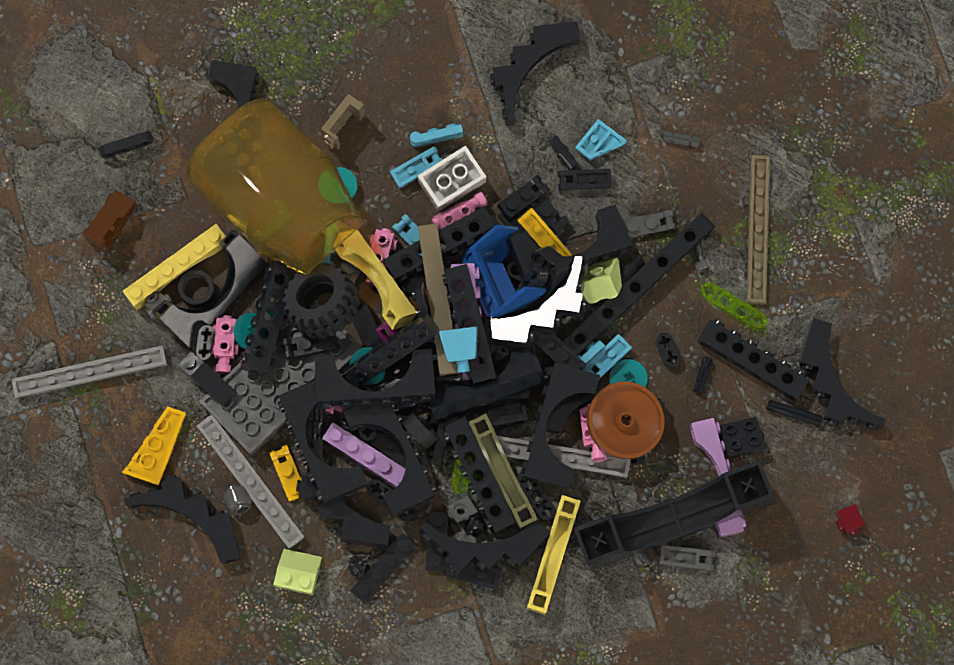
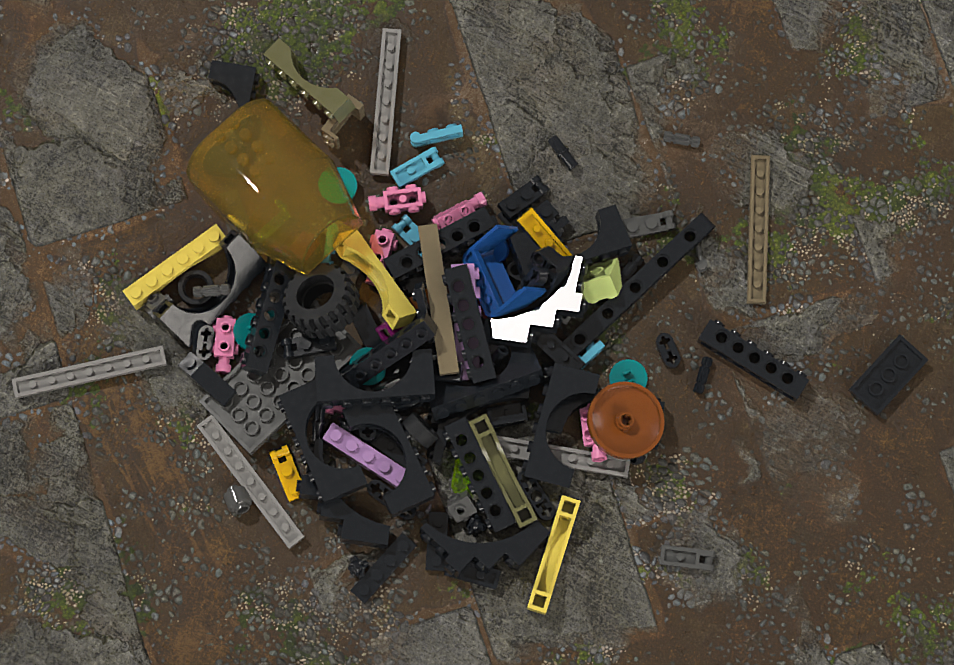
(110, 221): reddish brown wedge -> none
(126, 144): black beam -> none
(154, 454): yellow wing -> none
(173, 497): black arch -> none
(211, 290): none -> dark grey axle
(297, 572): yellowish green slope -> none
(331, 100): none -> olive arch
(385, 102): none -> light grey plate
(402, 197): none -> bright pink brick
(452, 178): white brick -> none
(460, 346): medium azure torso -> none
(545, 41): black arch -> none
(585, 179): black plate -> none
(599, 141): medium azure wing -> none
(608, 356): medium azure plate -> none
(640, 530): black arch -> none
(707, 439): lavender arch -> none
(735, 303): clear neon green beam -> none
(742, 437): black hinge -> none
(794, 413): black axle -> none
(826, 384): black arch -> none
(849, 520): dark red brick -> none
(888, 375): none -> black plate

